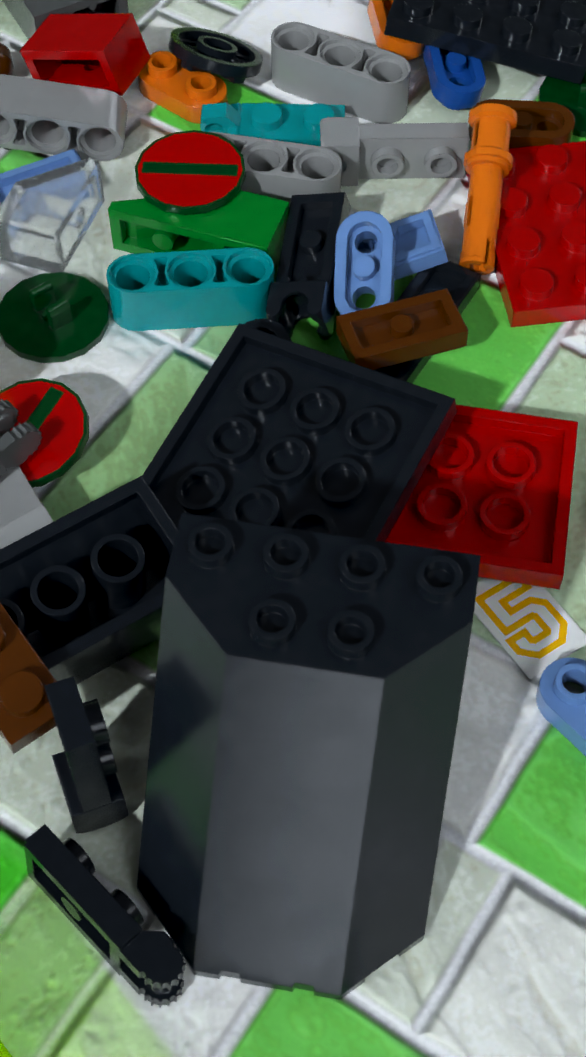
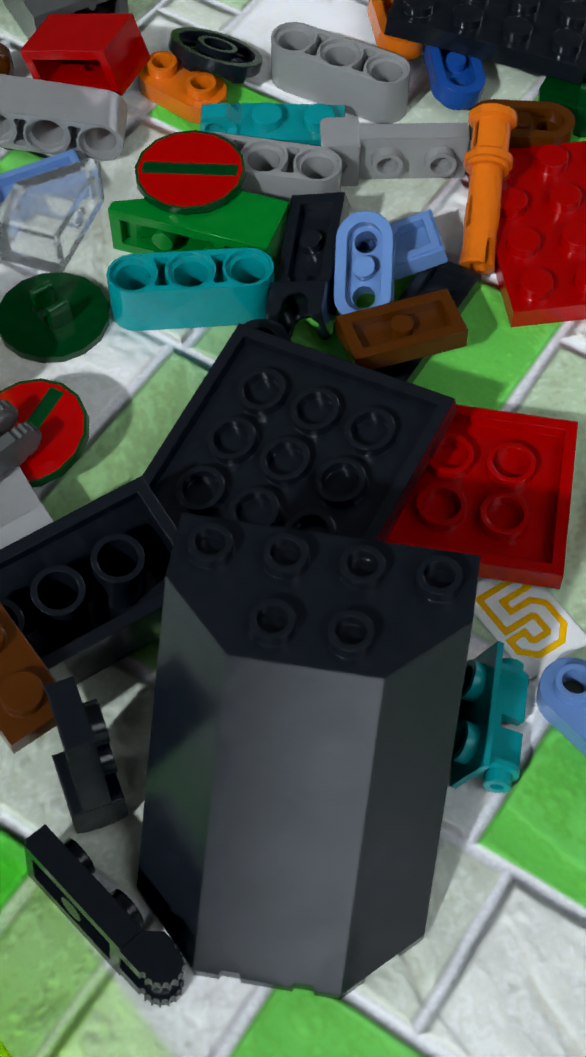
(491, 693): none -> teal hinge

